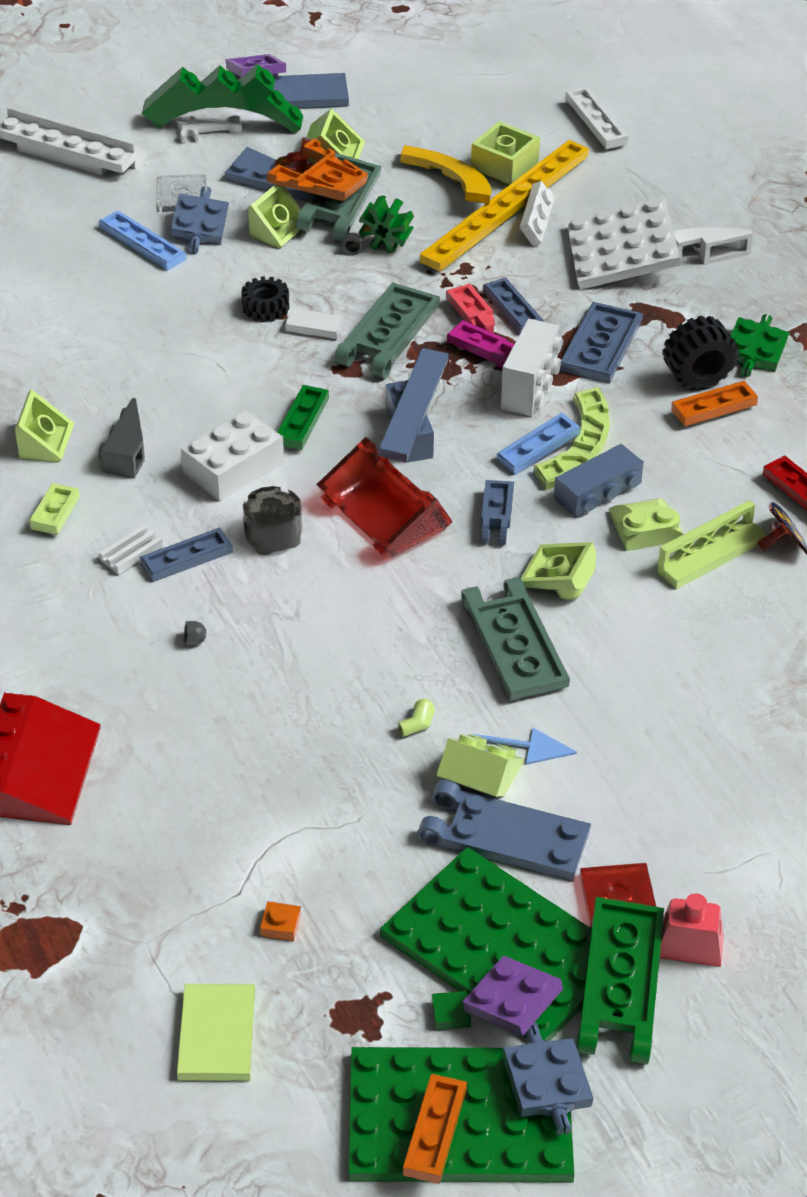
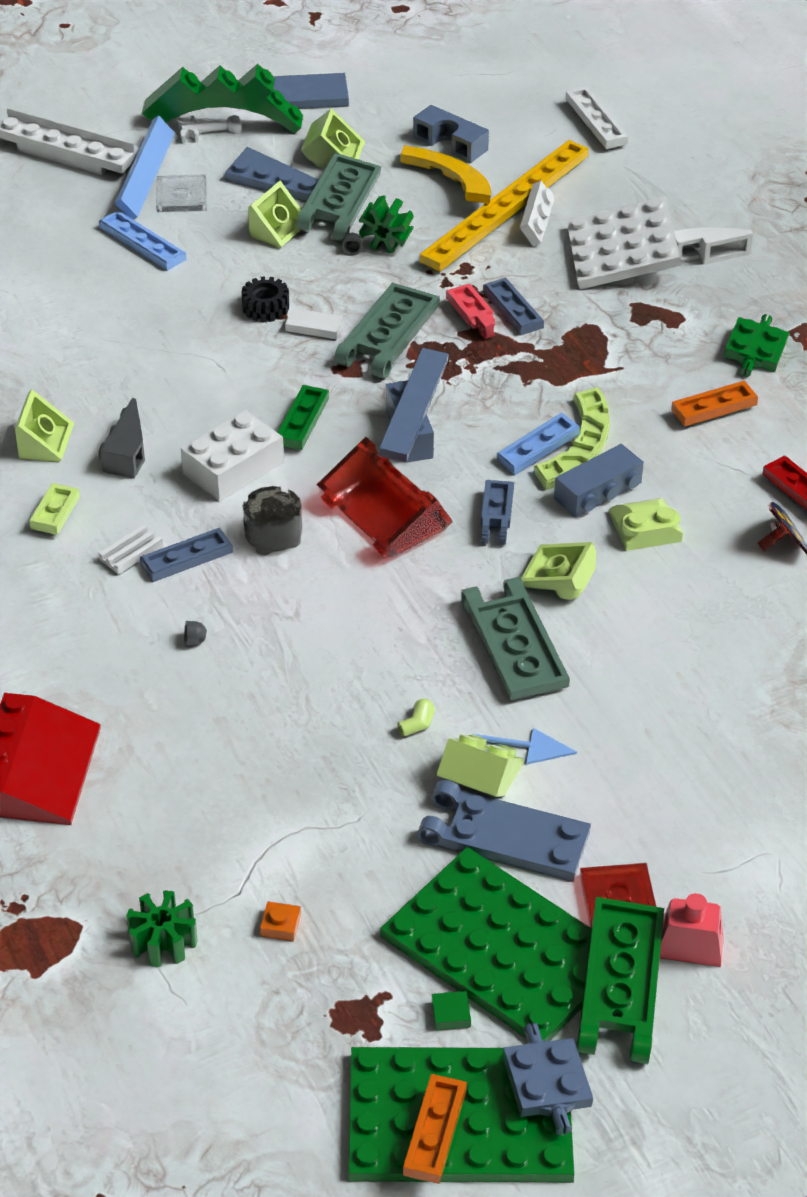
(144, 168): none -> light blue tile
(162, 928): none -> green gear
(199, 219): sand blue plate -> none
(216, 1032): yellowish green tile -> none
(242, 65): medium lavender plate -> none
(295, 160): clear red shield -> none
(325, 178): orange wing -> none
(436, 125): none -> sand blue arch
(480, 342): dark pink hinge -> none
(505, 152): yellowish green brick -> none
(512, 995): medium lavender plate -> none
(531, 368): white brick -> none
(601, 342): sand blue tile -> none
(700, 353): black tyre -> none
(711, 549): yellowish green fence -> none

